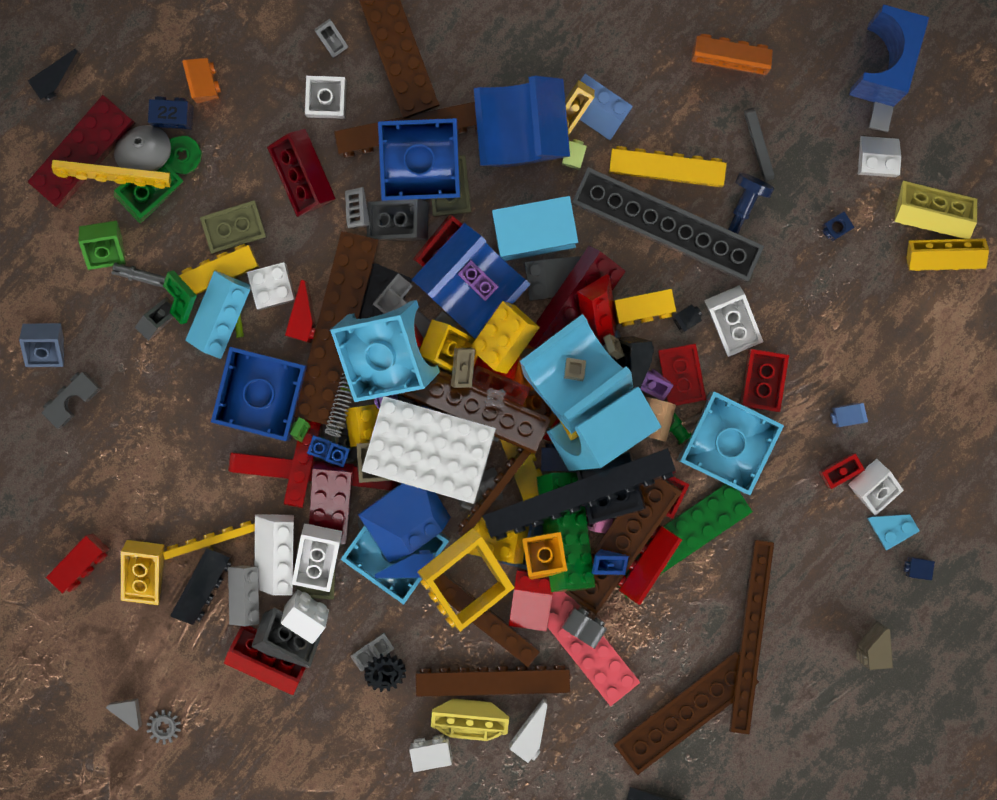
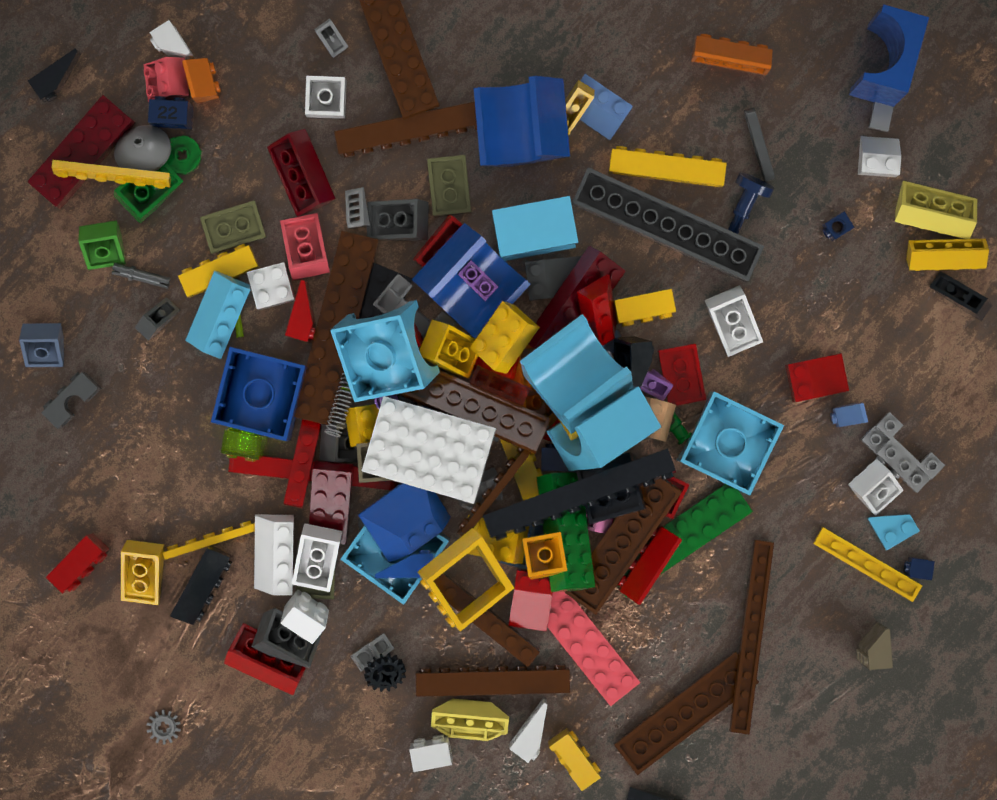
(127, 711): light grey slope -> none
(166, 78): none -> coral slope
(168, 40): none -> white slope
(182, 294): green plate -> none
(243, 444): none -> clear neon green slope
(243, 595): light grey brick -> none
(299, 429): bright green plate -> none
(304, 246): none -> coral slope
(328, 450): blue slope -> none
(419, 159): blue piece -> none
(463, 367): dark tan plate -> none
(490, 398): clear plate -> none
(574, 369): dark tan plate -> none
(575, 759): none -> yellow wedge
(577, 153): yellowish green brick -> none
(584, 627): dark grey brick -> none
(609, 563): blue slope -> none
(613, 346): dark tan plate -> none
(687, 318): black slope -> none
(764, 380): red brick -> none
(817, 377): none -> red slope
(841, 470): red brick -> none
(867, 564): none -> yellow plate
(897, 458): none -> light grey bracket
(961, 296): none -> black slope

